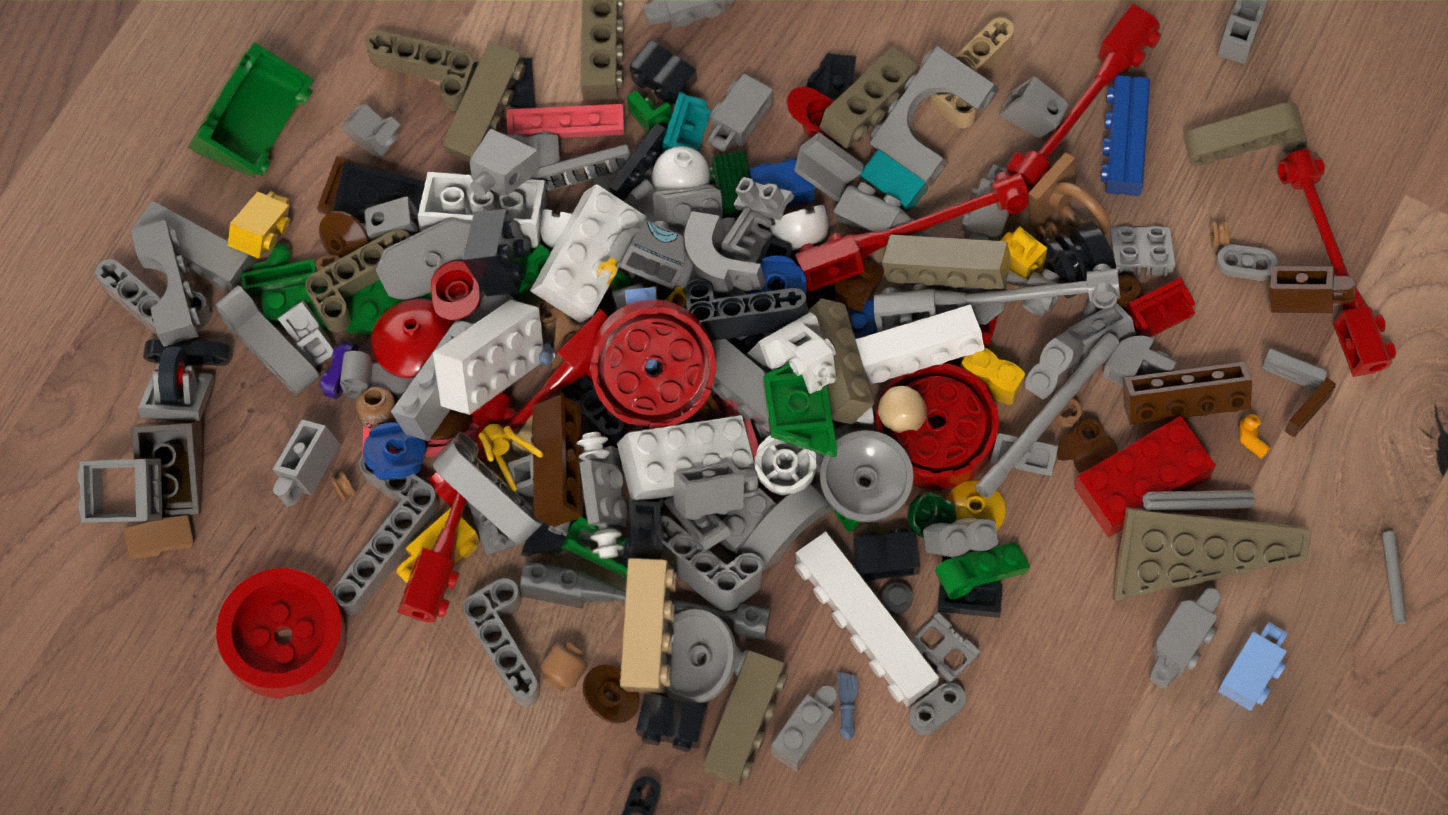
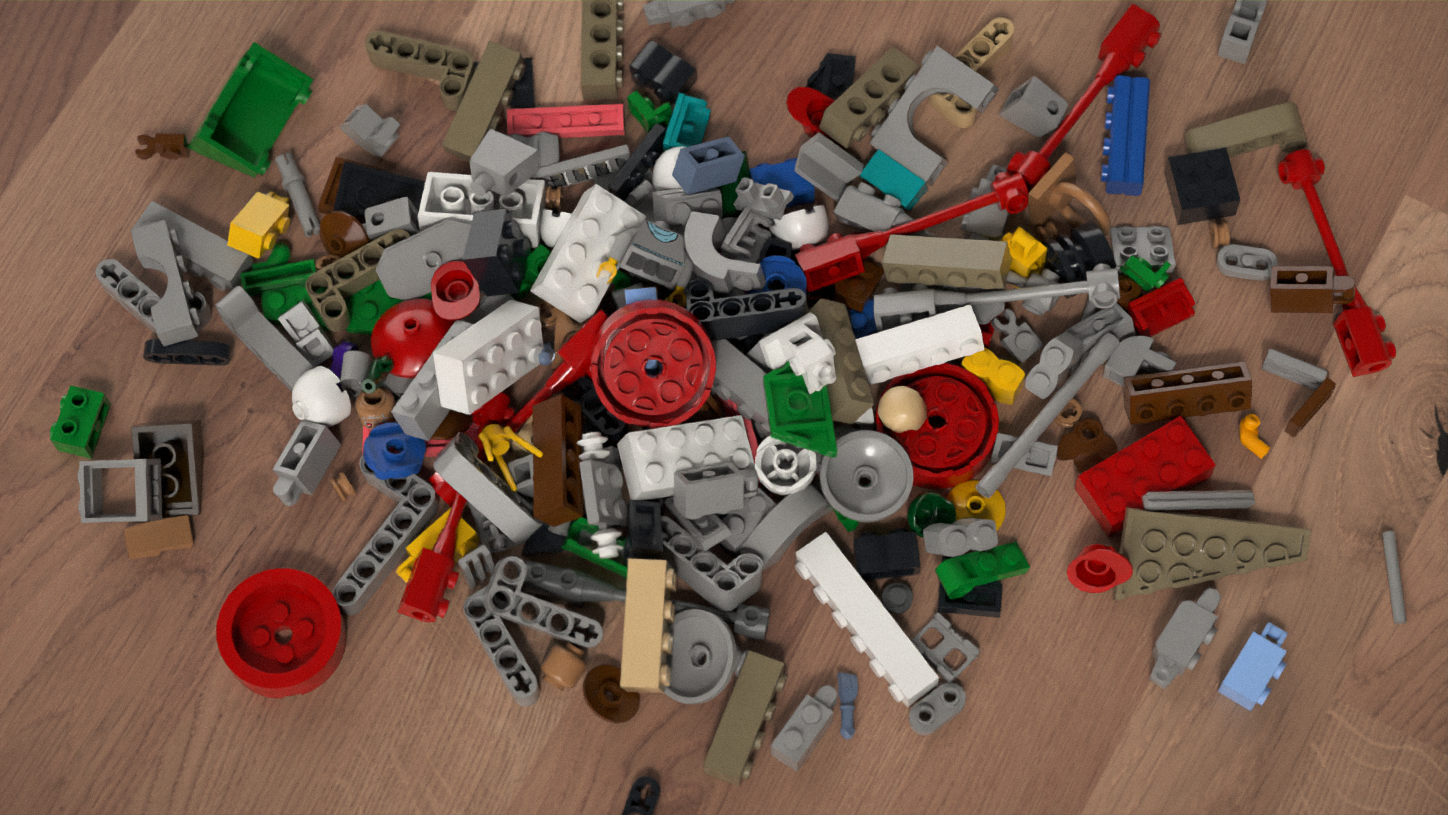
(80, 421): none -> green brick
(167, 145): none -> reddish brown plate
(176, 389): light grey plate -> none
(294, 184): none -> light grey pin
(319, 398): none -> white cylinder
(377, 374): none -> dark green arm
(479, 569): none -> light grey tile
(544, 610): none -> light grey beam
(554, 198): none -> medium nougat bush
(671, 722): black brick -> none
(708, 165): none -> sand blue brick
(740, 113): light grey brick -> none
(1019, 340): none -> light grey plate
(1098, 569): none -> red piece
(1140, 272): none -> green bracket
(1202, 186): none -> black brick

